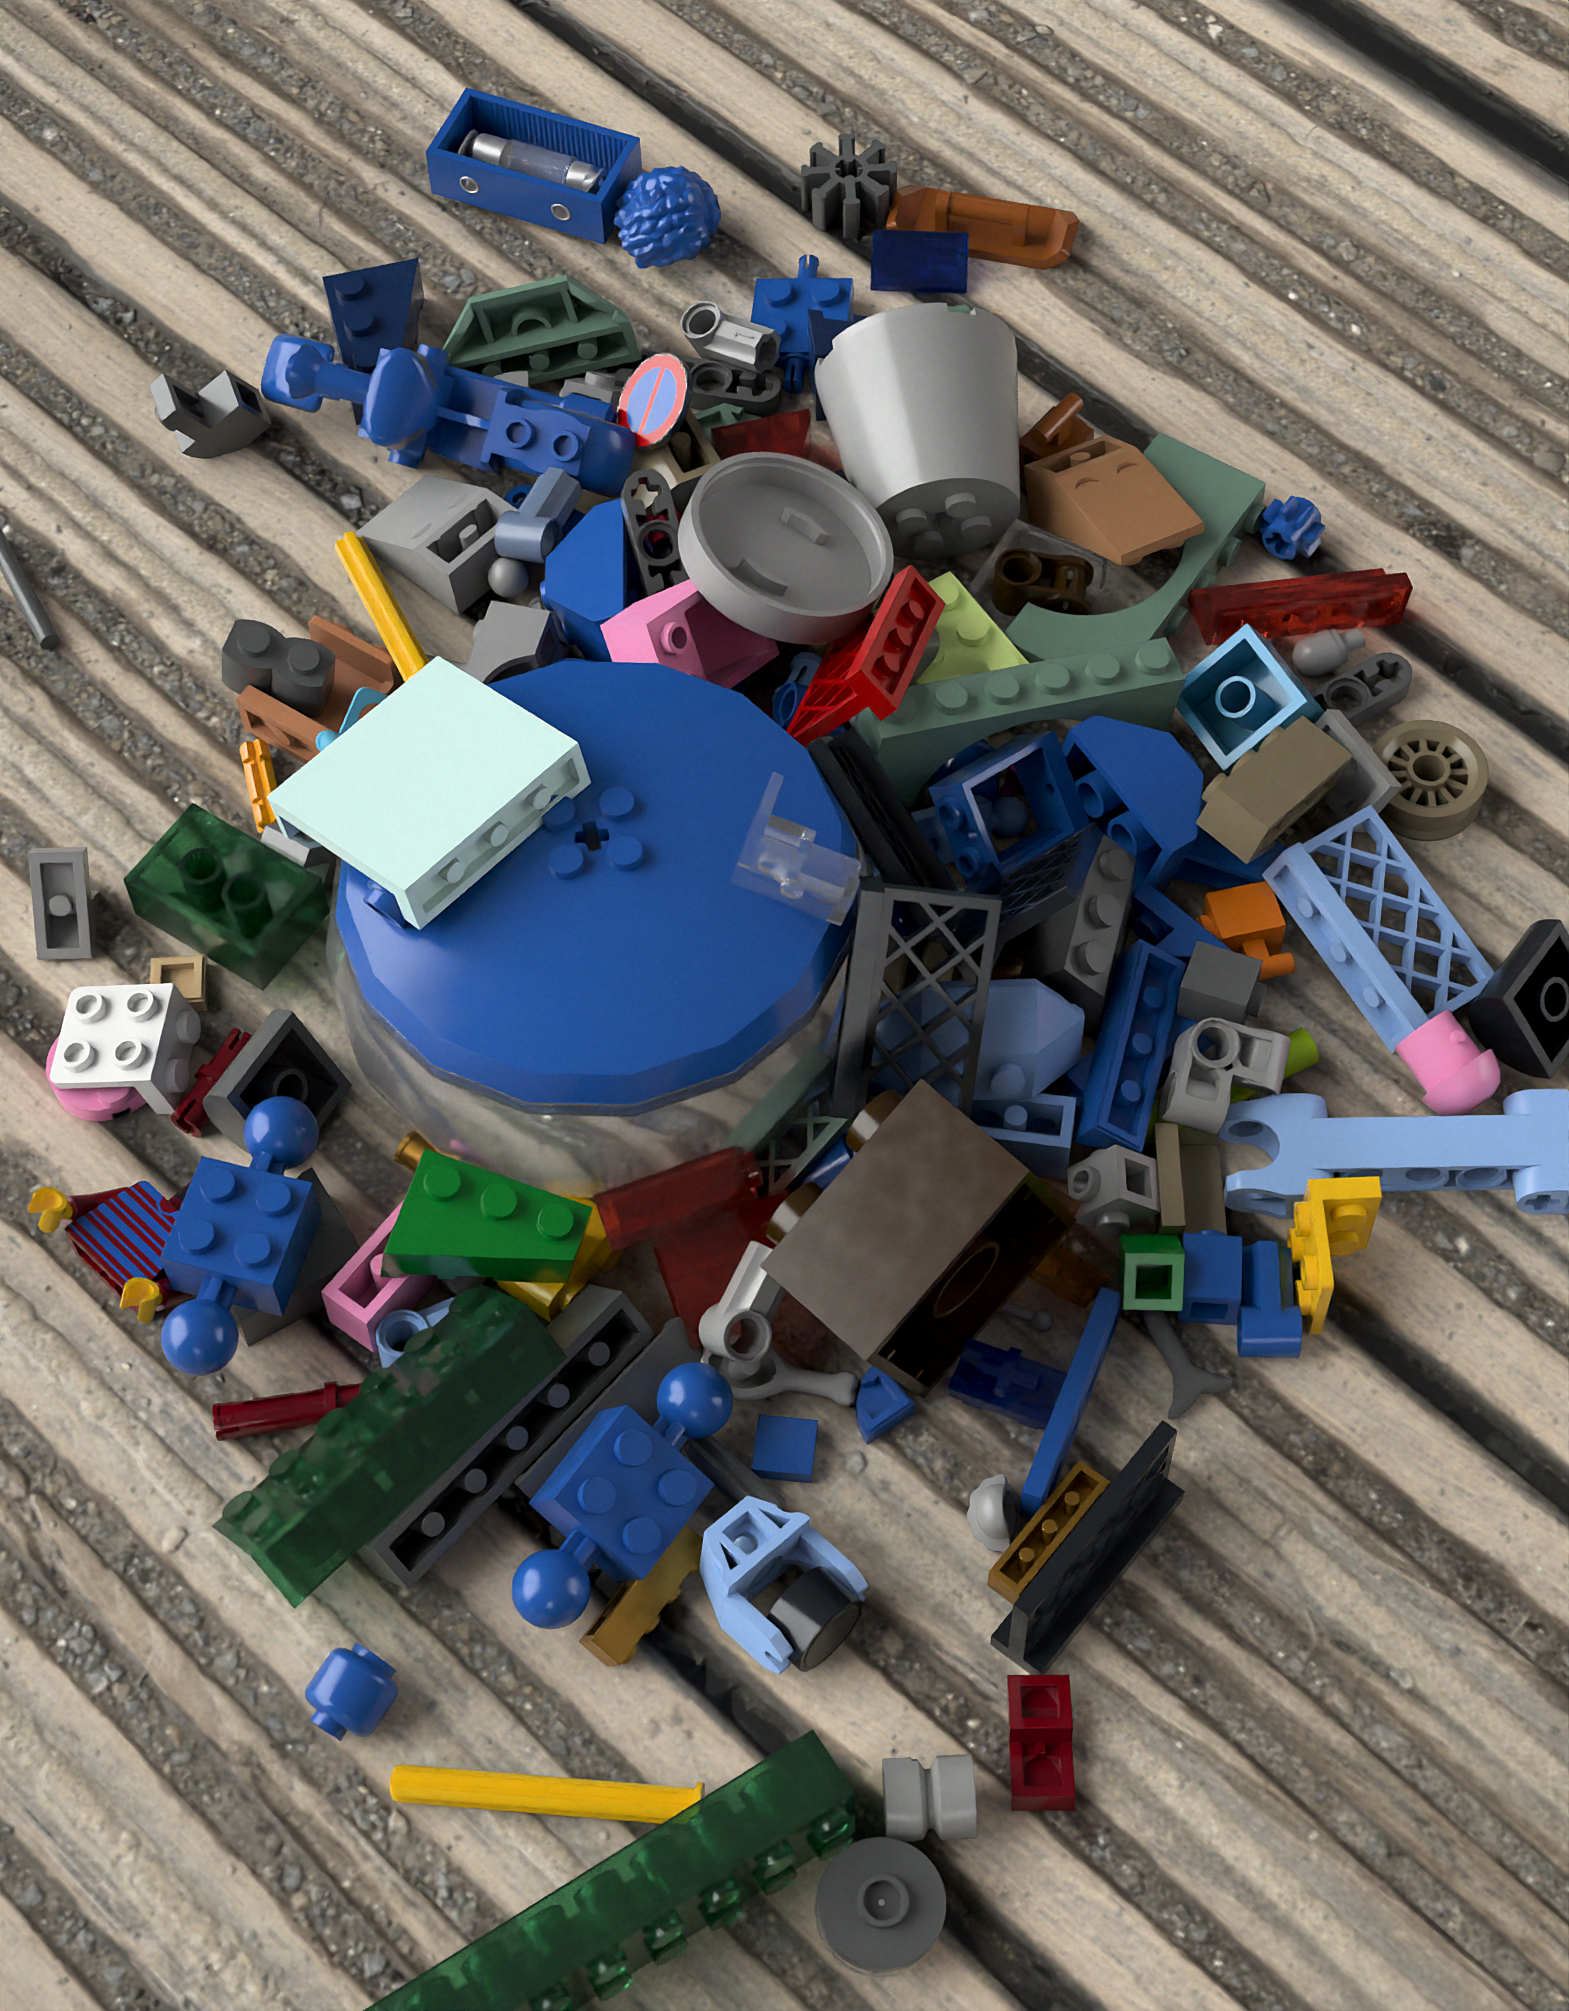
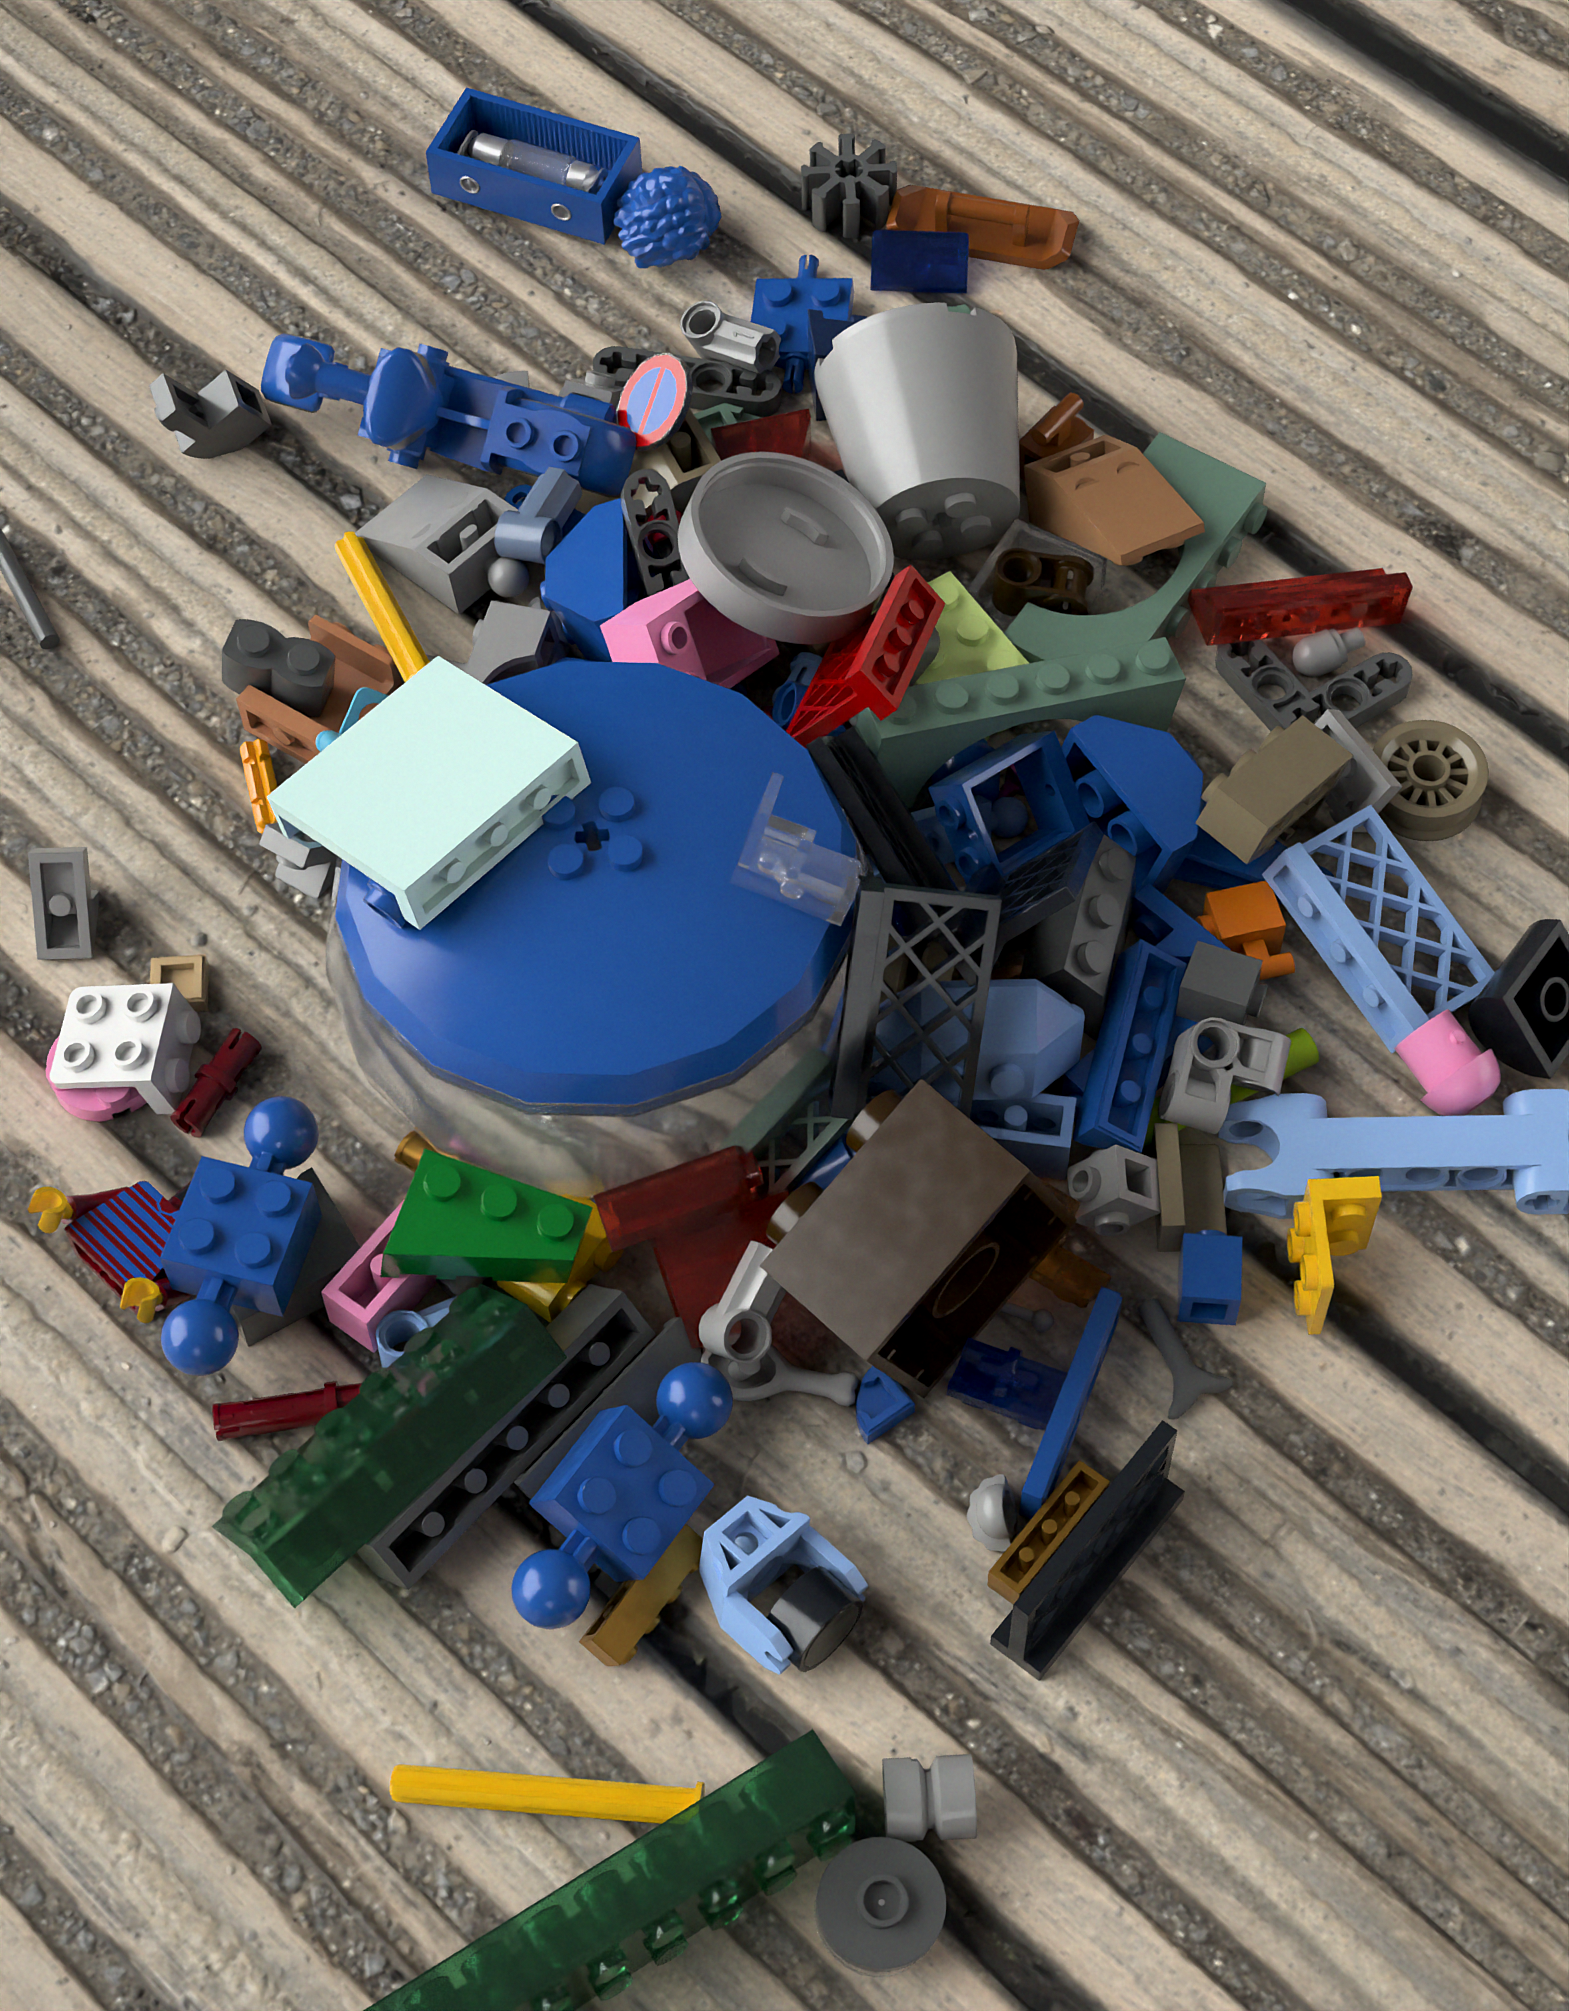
(227, 896): clear green brick -> none
(275, 1062): dark grey brick -> none
(351, 1692): blue head -> none
(373, 312): dark blue wedge -> none
(541, 328): sand green wedge -> none
(729, 1472): dark grey axle -> none
(785, 1448): blue tile -> none
(1040, 1742): dark red slope -> none
(1151, 1272): green brick -> none
(1242, 696): dark azure brick -> none
(1267, 1316): blue piece -> none
(1291, 528): blue gear -> none

